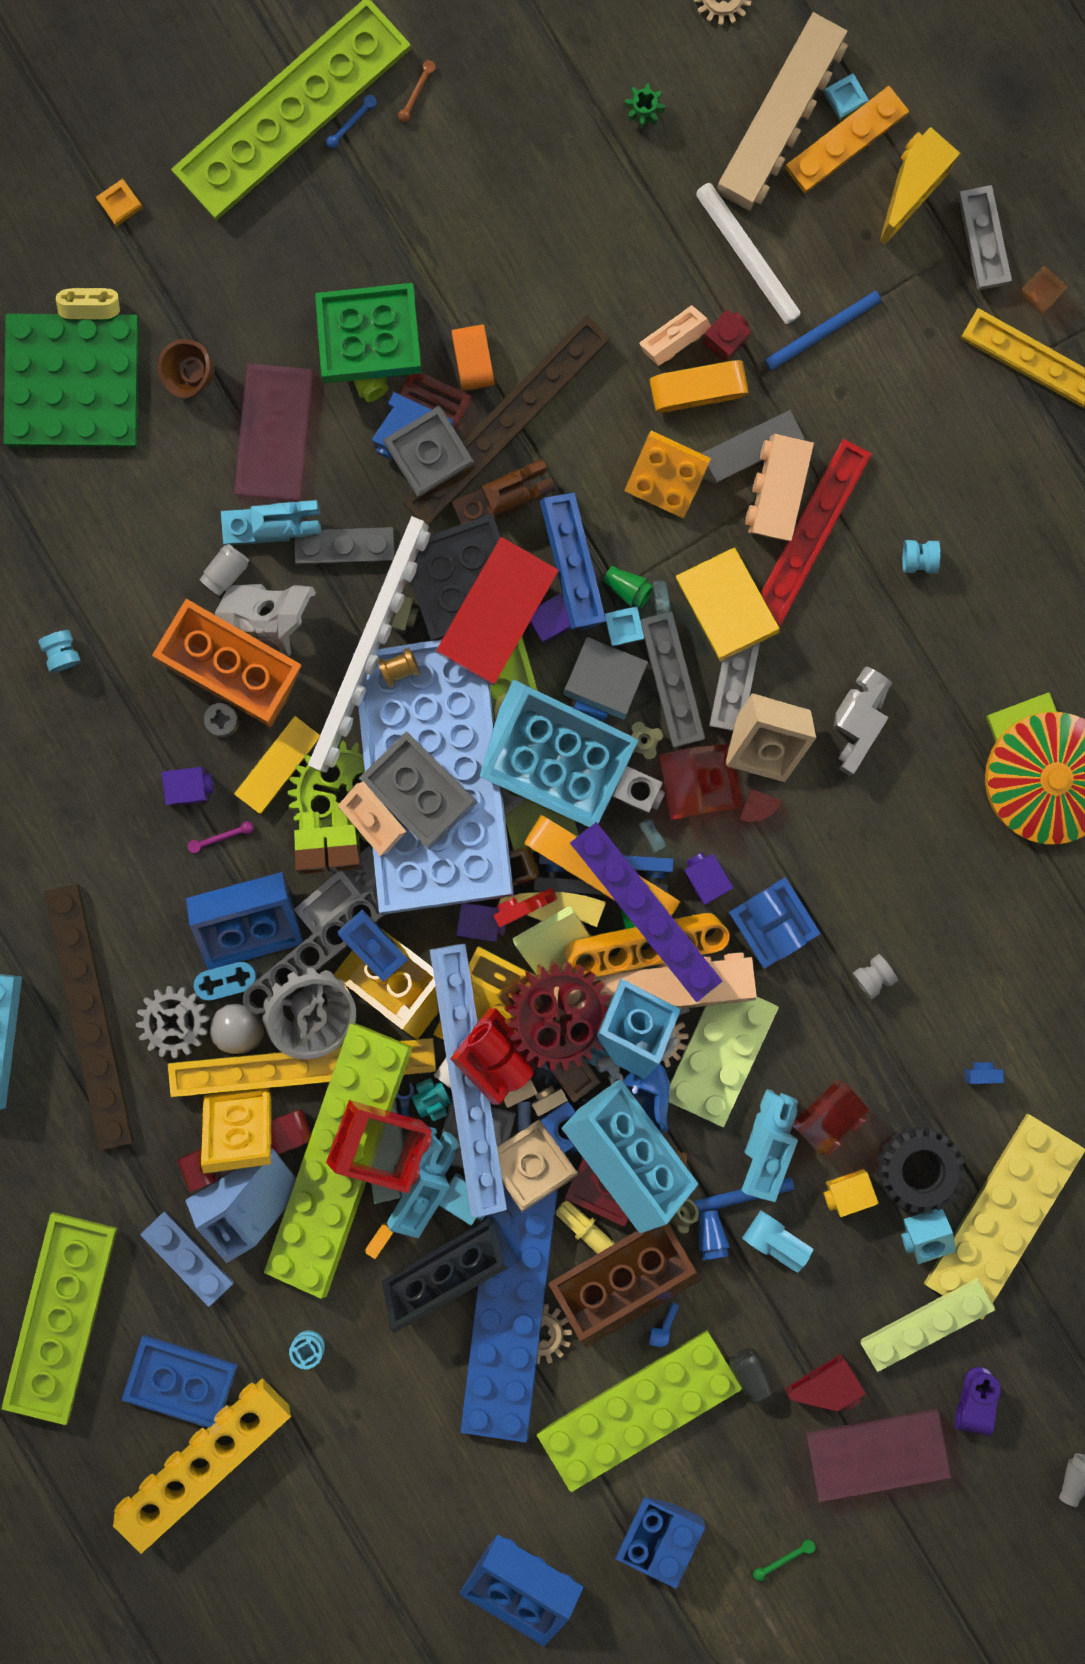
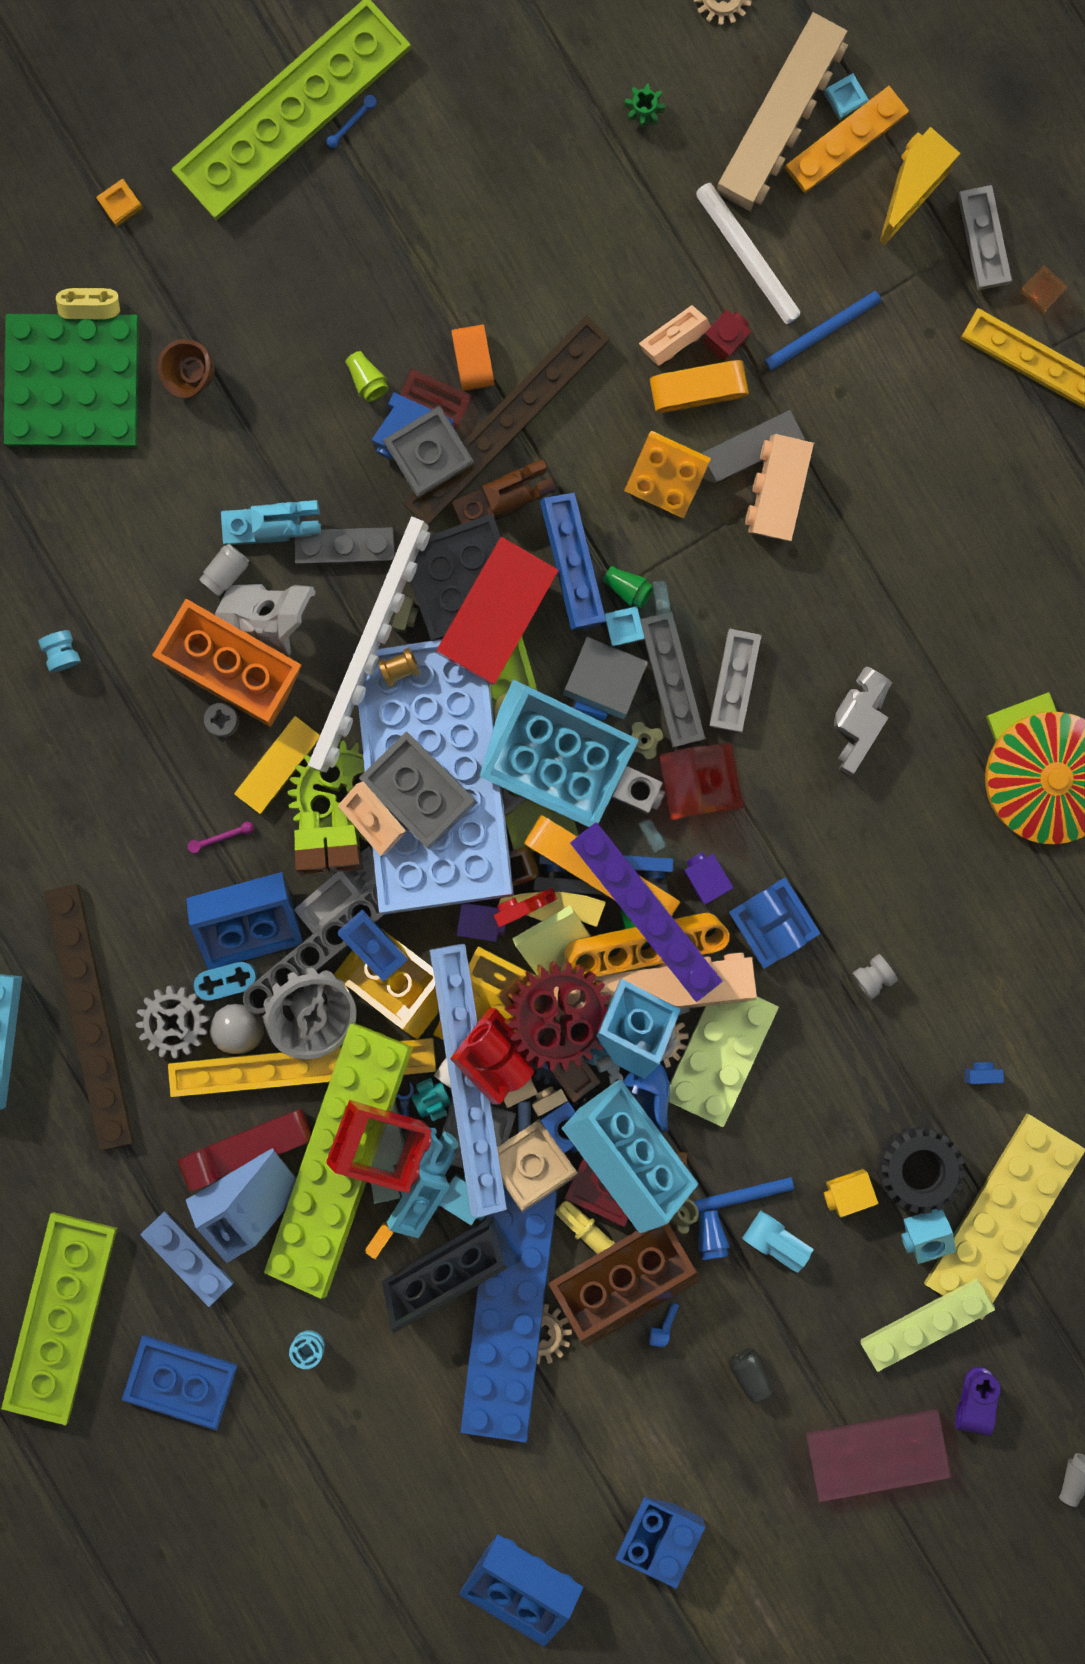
(145, 1528): yellow brick -> none
(187, 786): dark purple brick -> none
(236, 1130): yellow tile -> none
(273, 432): clear pink tile -> none
(368, 333): green plate -> none
(428, 69): dark orange hinge -> none
(550, 619): dark purple brick -> none
(638, 1411): lime plate -> none
(727, 604): yellow tile -> none
(758, 807): clear red tile -> none
(770, 737): tan slope -> none
(770, 1146): medium azure plate -> none
(807, 1546): green hinge -> none
(813, 528): red tile -> none
(828, 1387): dark red slope -> none
(831, 1118): clear red slope -> none
(921, 556): medium azure wheel -> none

